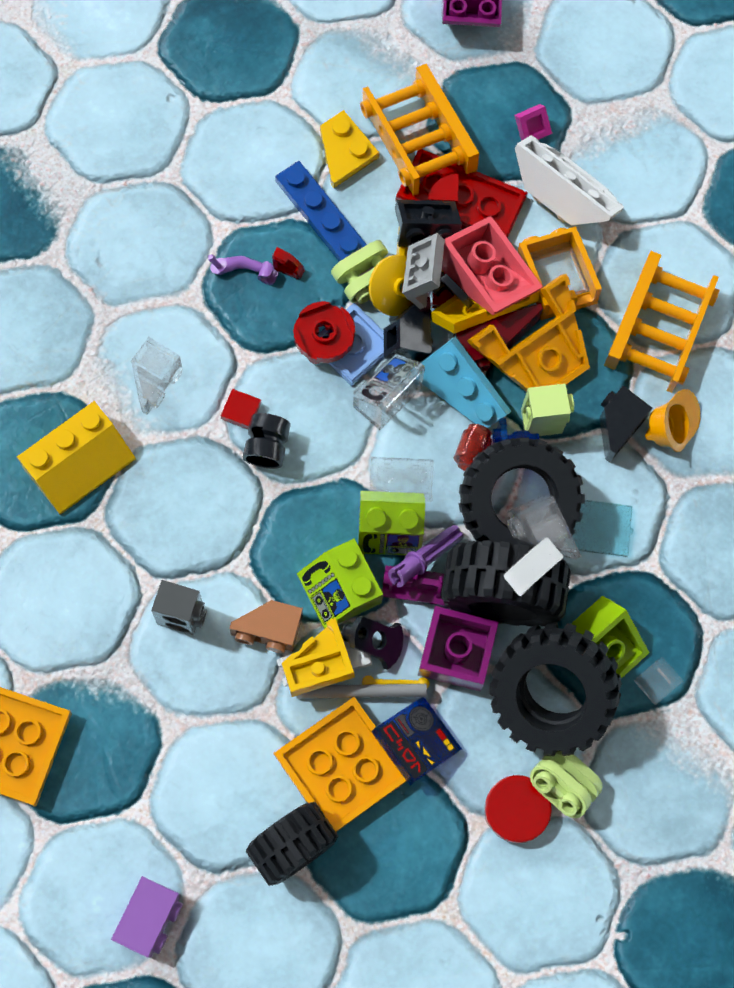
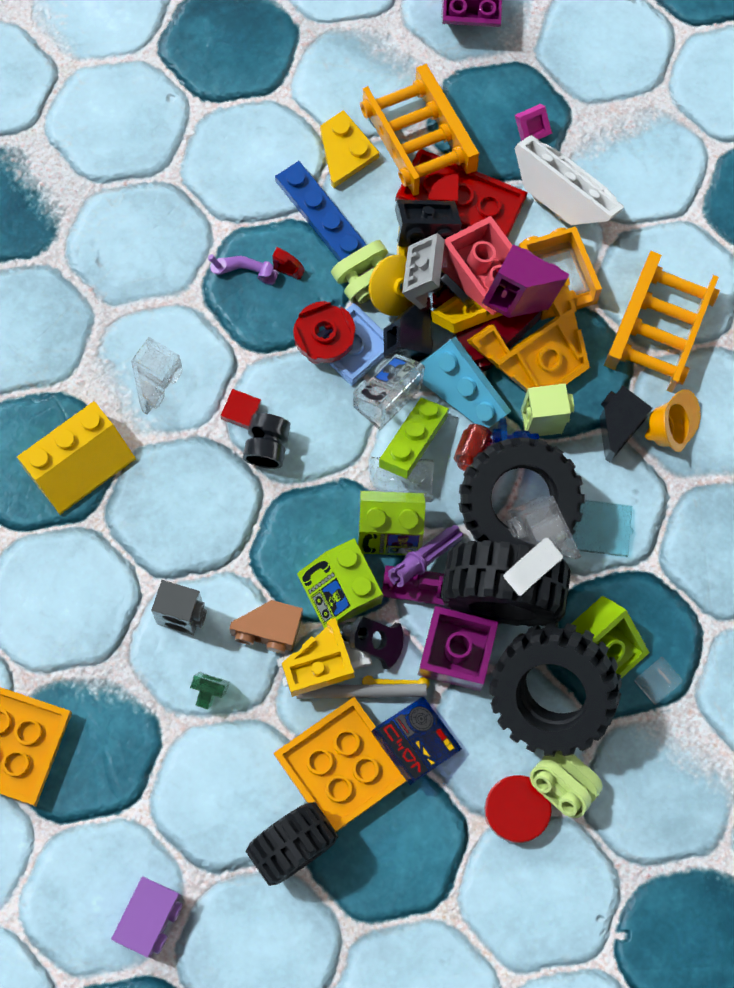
(208, 688): none -> clear green tile
(413, 438): none -> lime plate
(524, 284): none -> magenta slope

